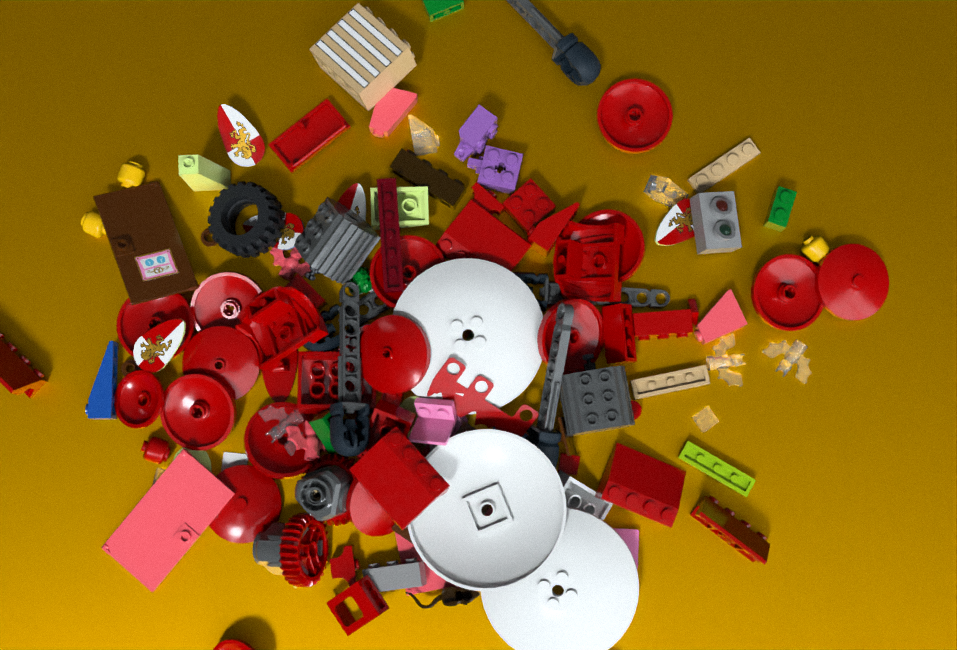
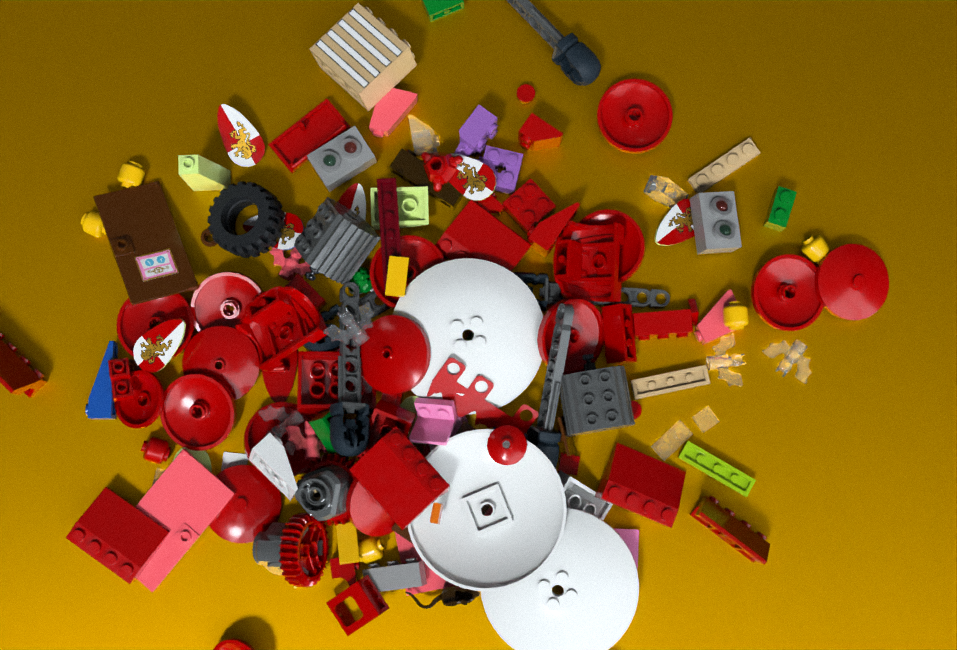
(118, 535): none -> red slope
(121, 379): none -> red slope
(273, 462): none -> white slope
(342, 158): none -> light grey piece
(347, 543): none -> yellow tile
(355, 329): none -> clear animal
(371, 549): none -> yellow head
(397, 276): none -> yellow tile
(436, 513): none -> orange tile
(440, 167): none -> red rock
(473, 179): none -> shield
(509, 455): none -> red dish
(525, 94): none -> red tile
(538, 134): none -> red slope
(671, 440): none -> clear slope
(735, 316): none -> yellow head

